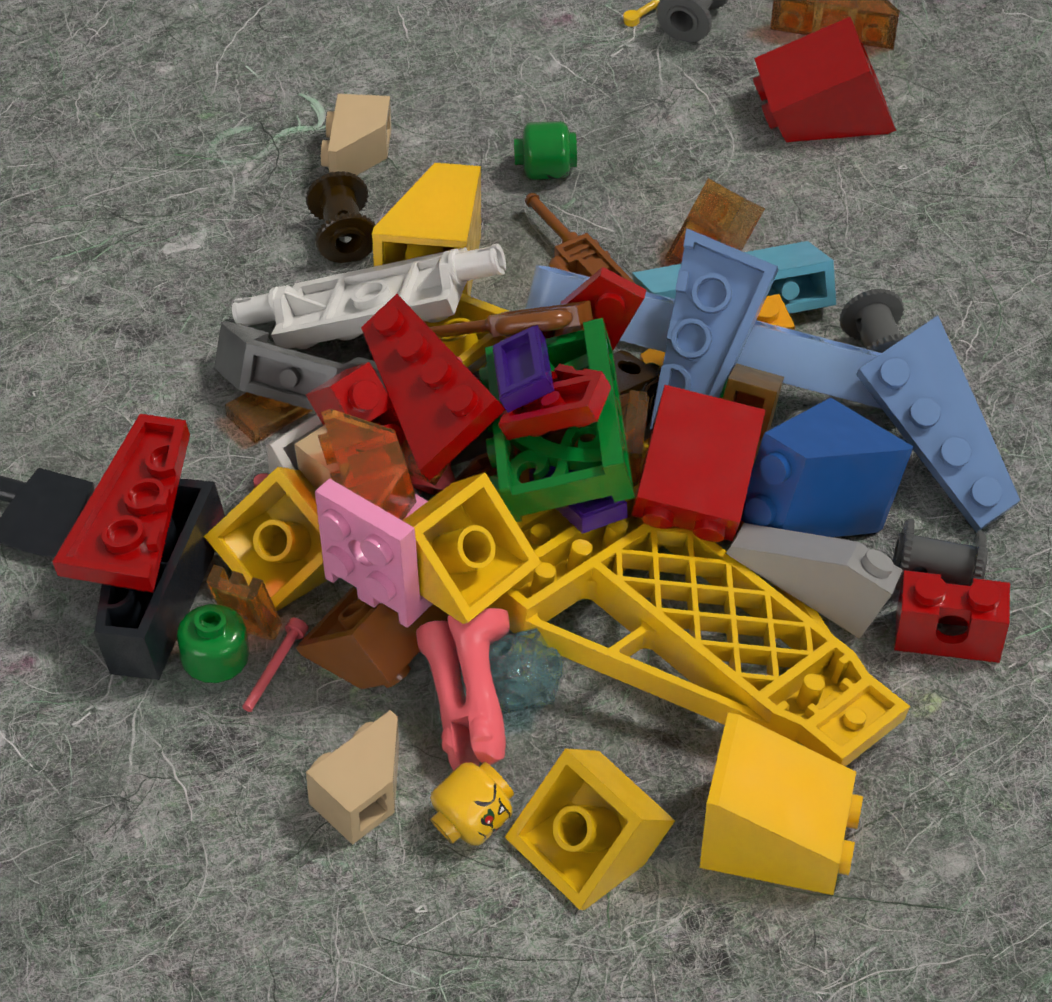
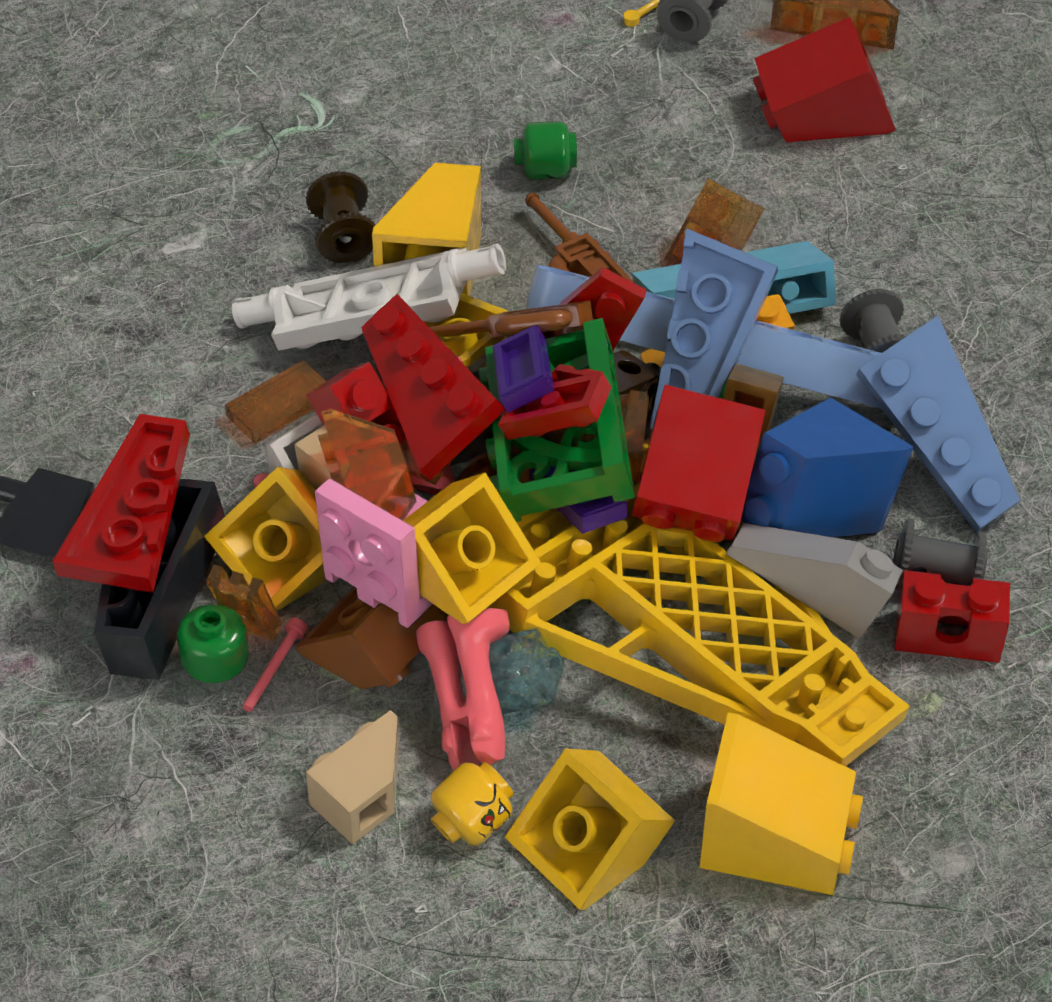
(273, 370): dark grey slope -> none
(357, 133): tan slope -> none

